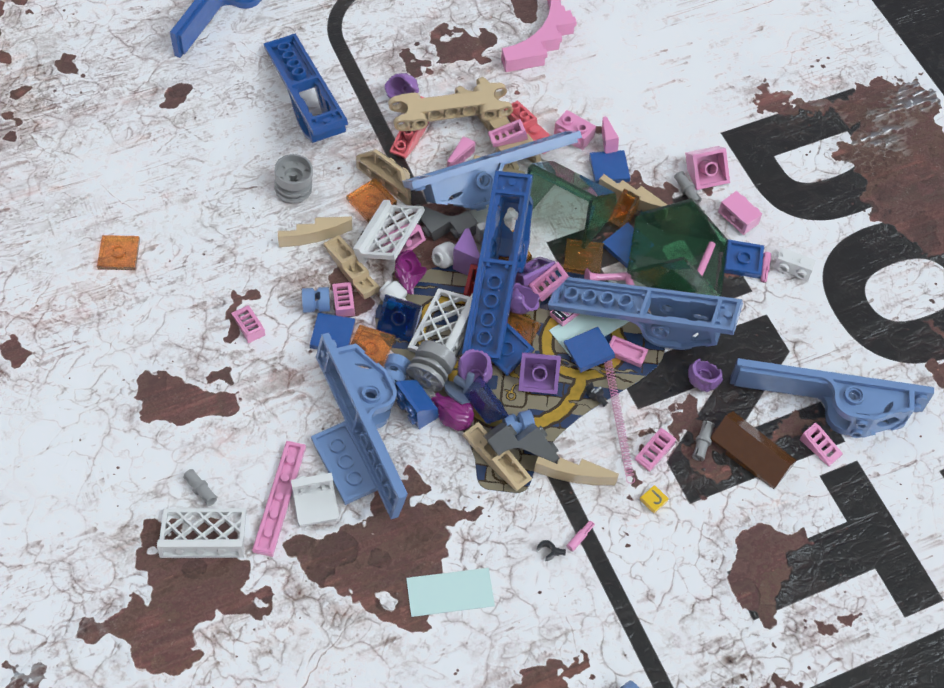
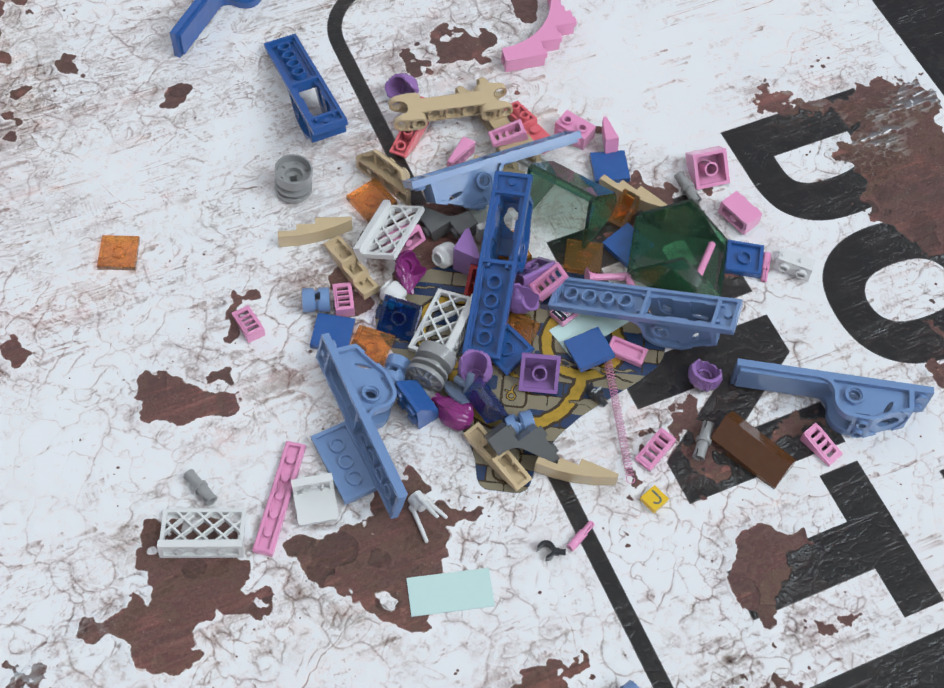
(420, 503): none -> white plant

